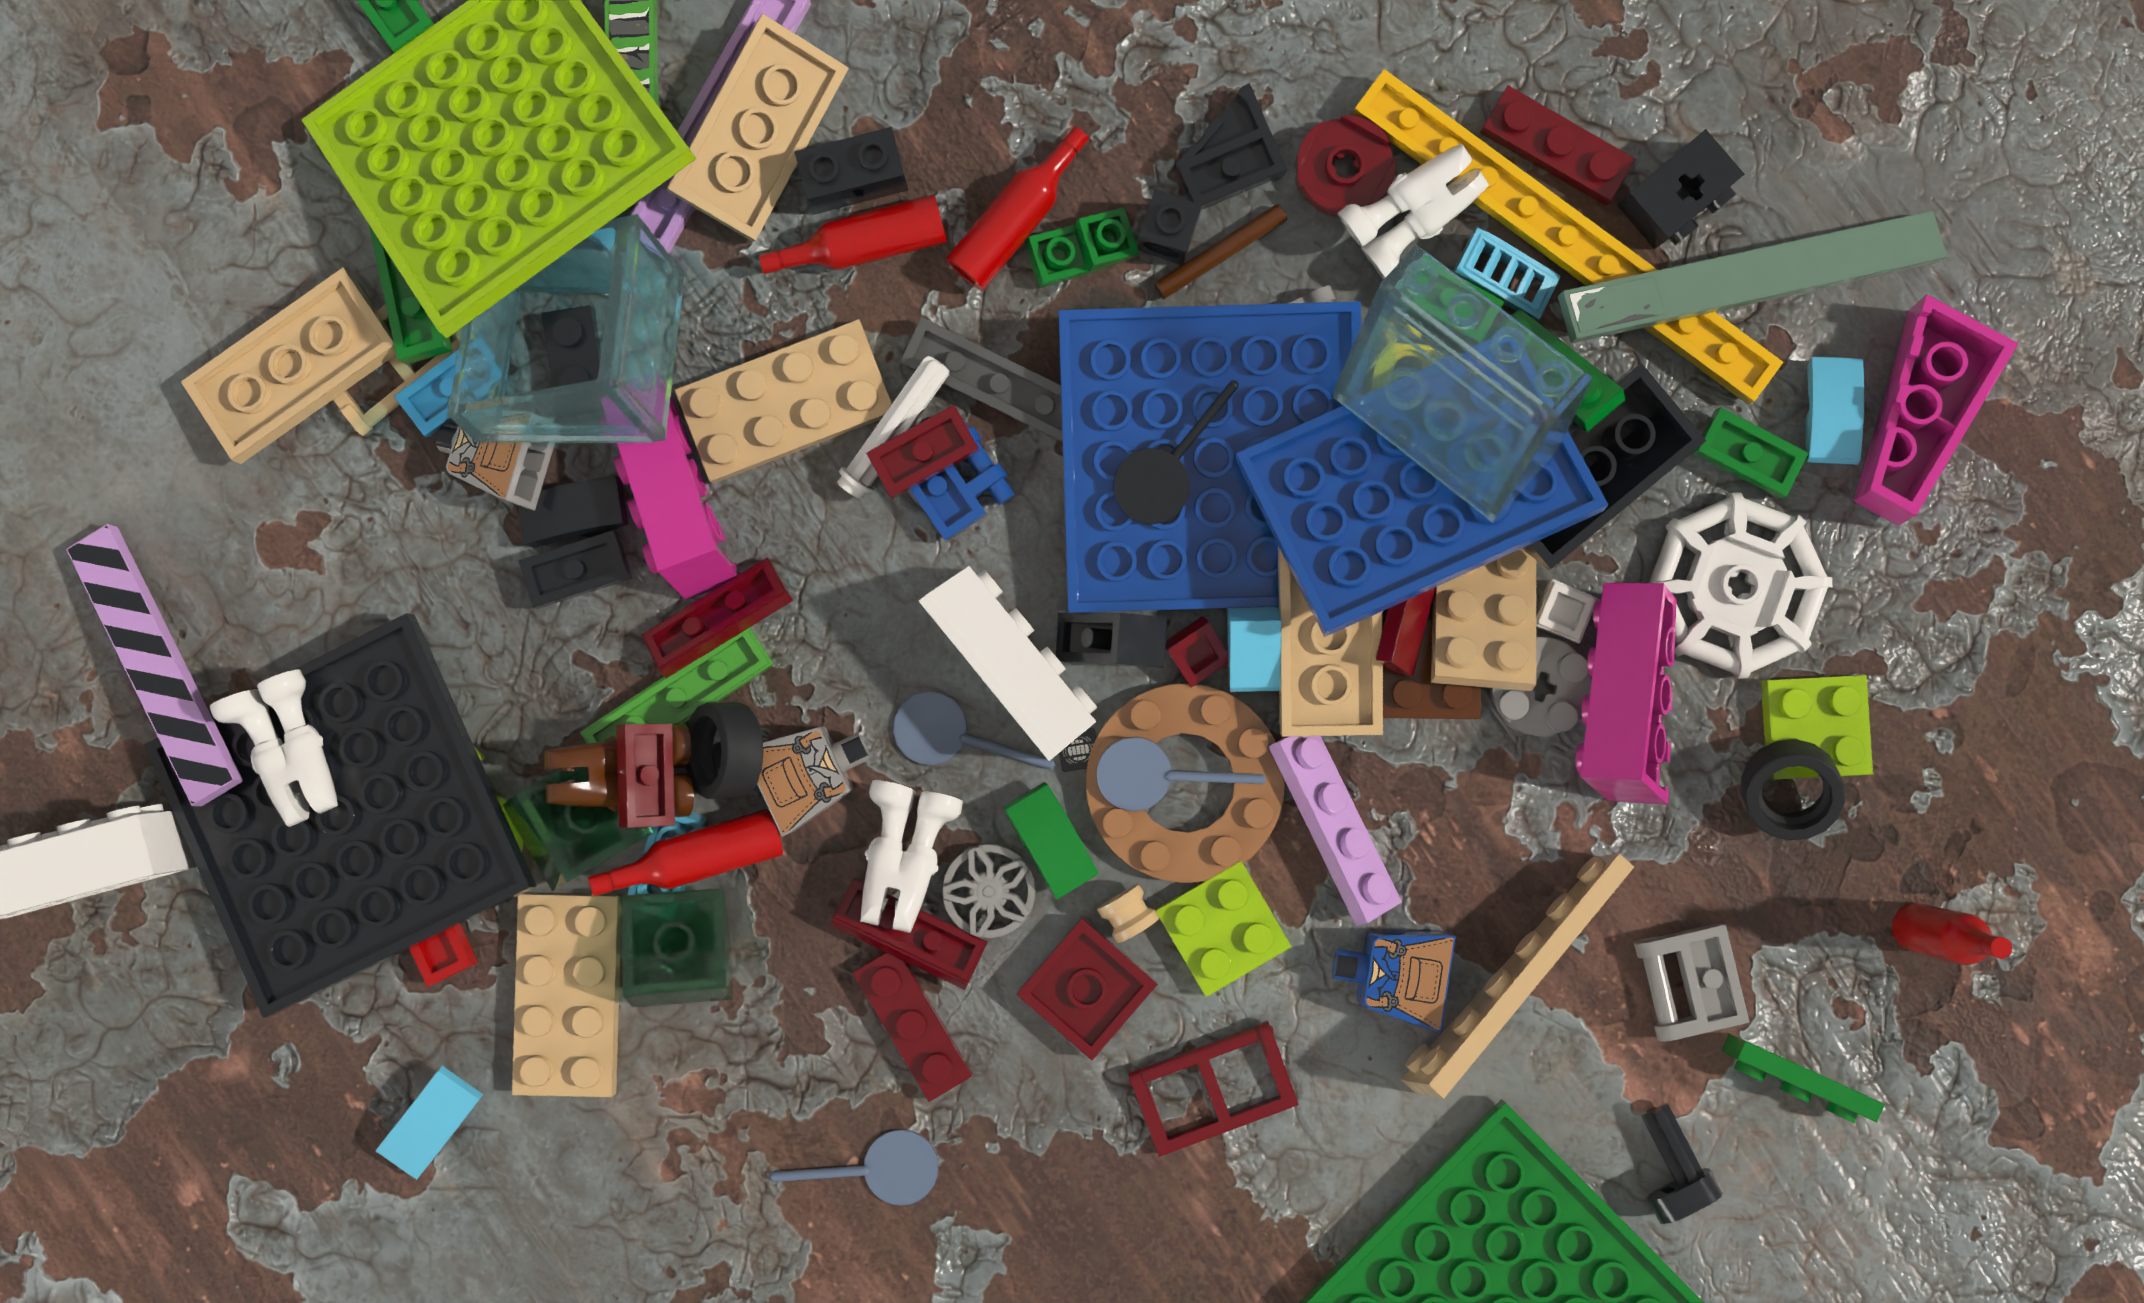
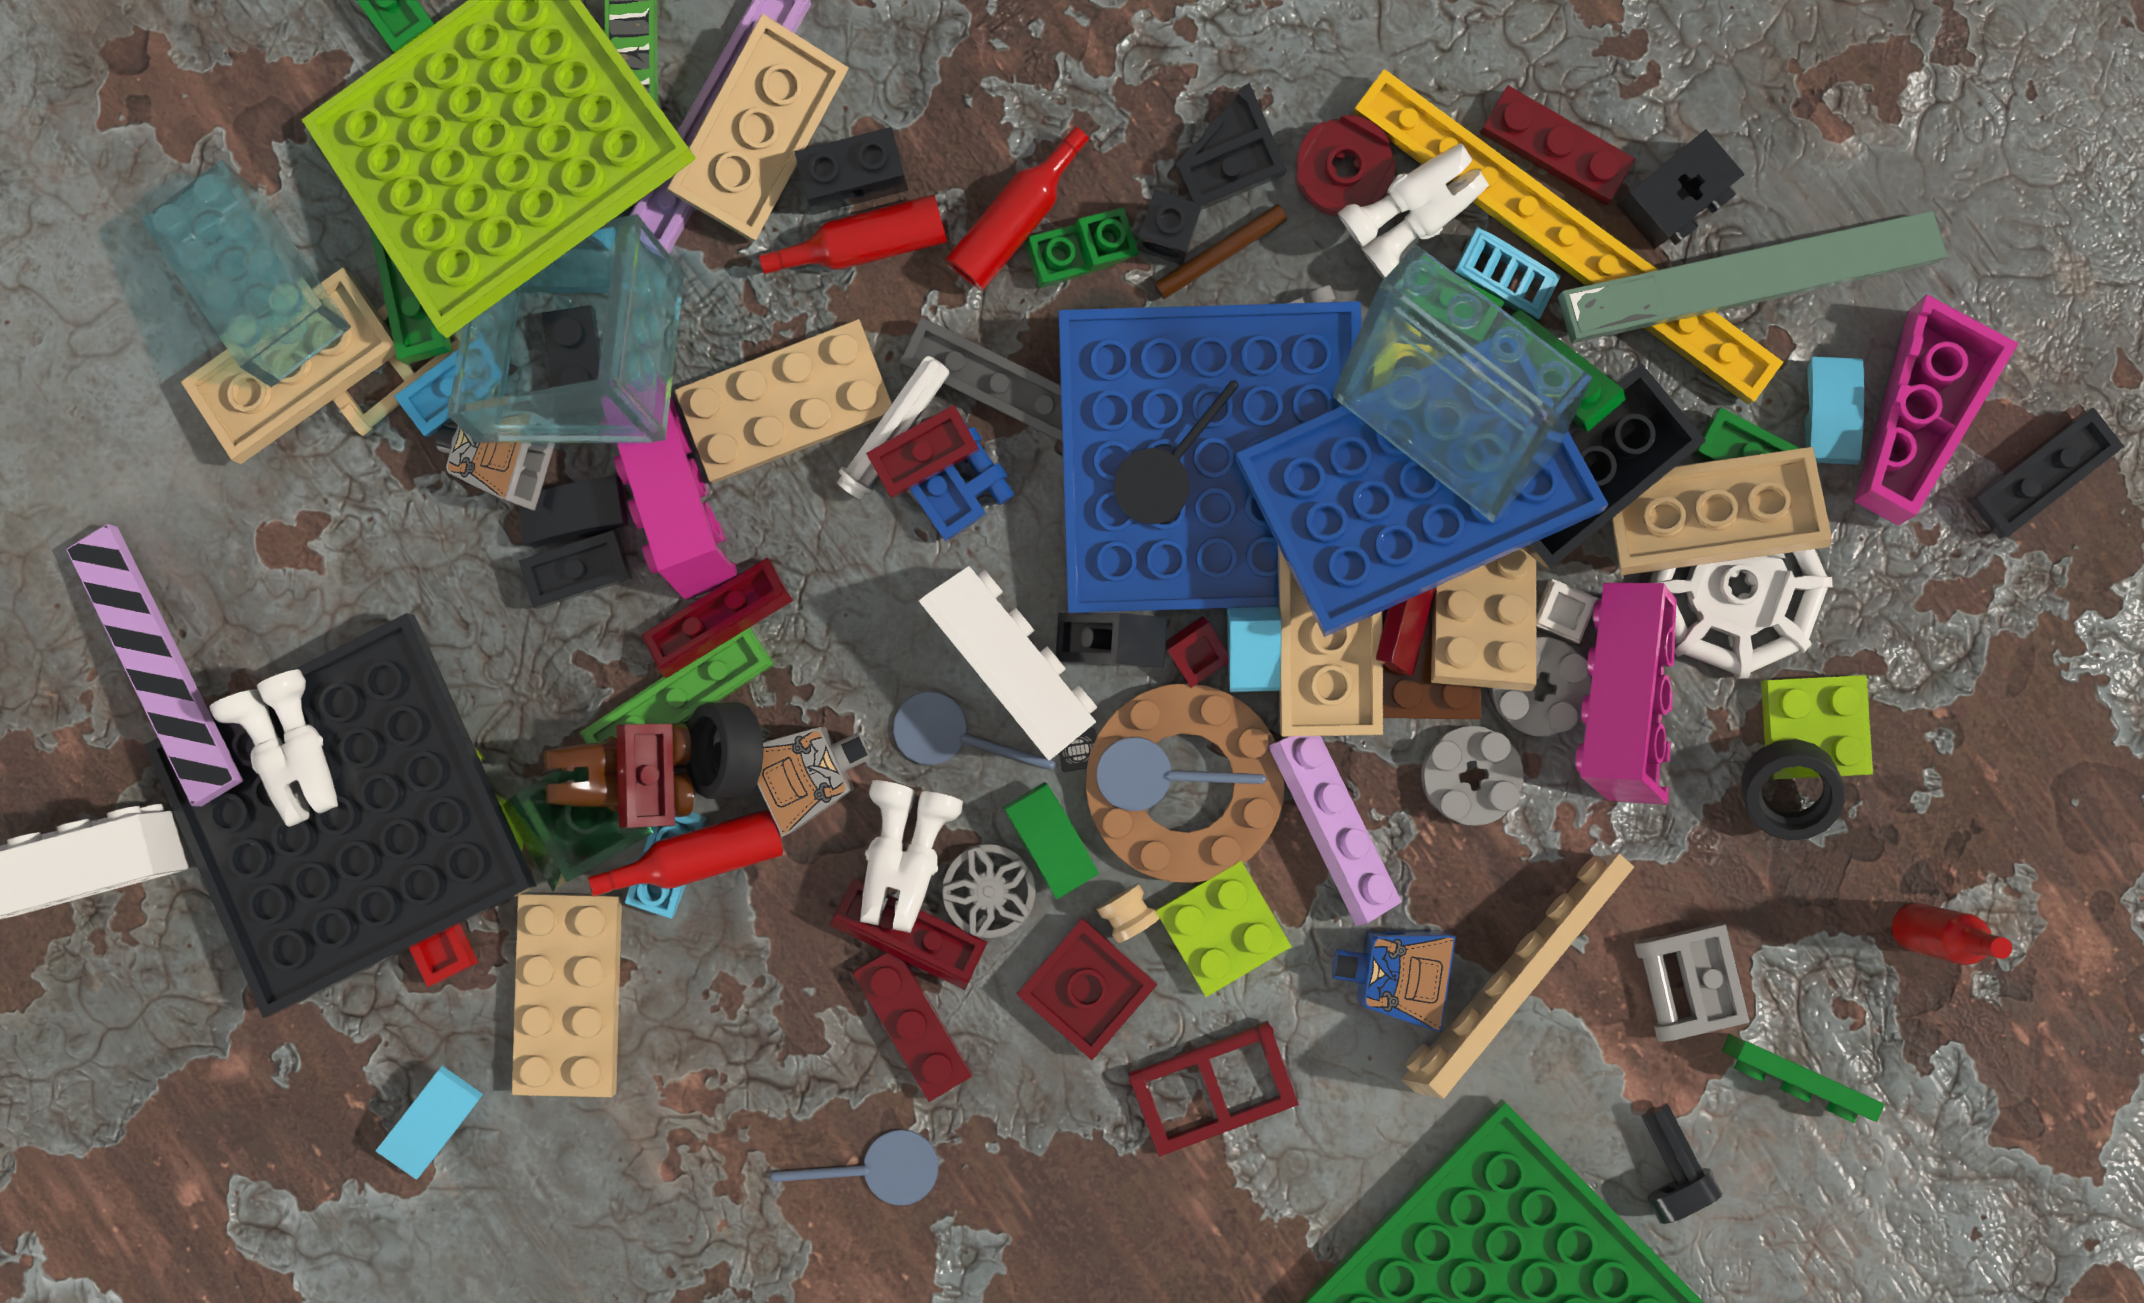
(245, 274): none -> clear light blue brick
(676, 948): clear green slope -> none
(1496, 791): none -> light grey plate
(1725, 513): none -> tan plate
(2046, 473): none -> black plate

